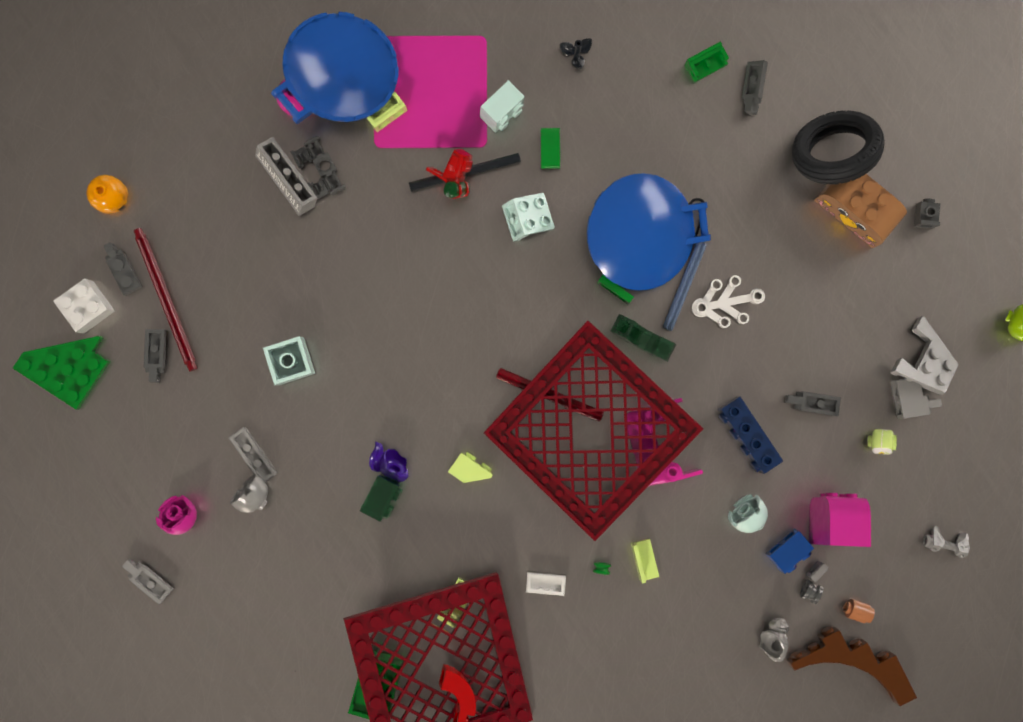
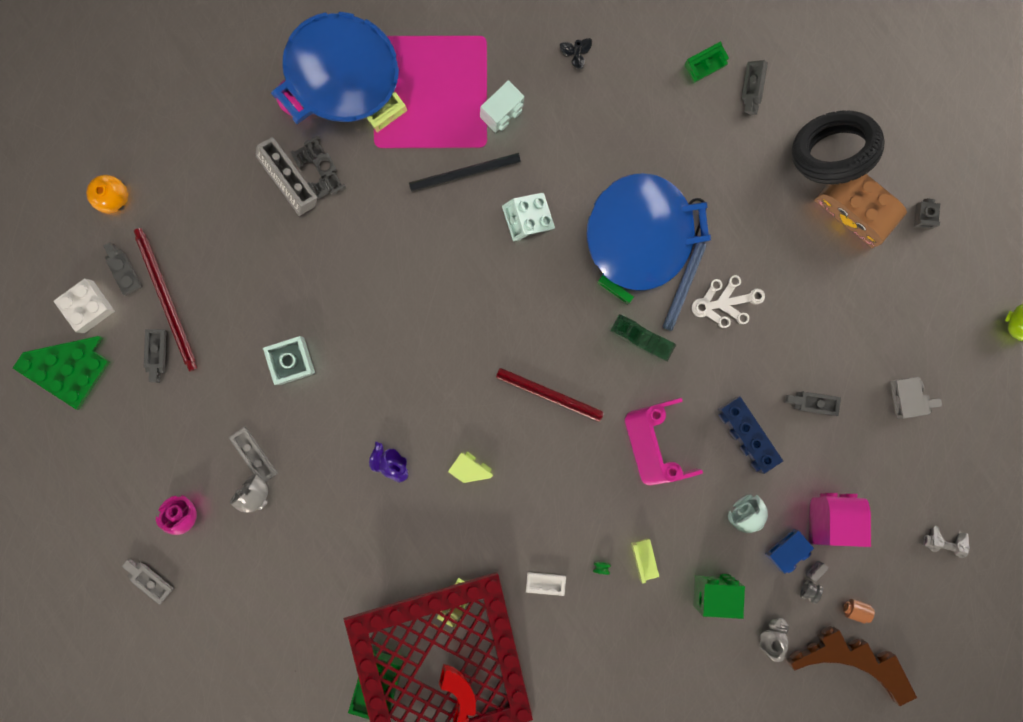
(381, 497): clear green brick -> none
(454, 174): red piece -> none
(550, 148): green slope -> none
(581, 513): dark red plate -> none
(719, 596): none -> green piece
(882, 441): yellowish green head -> none
(935, 365): light grey wing -> none

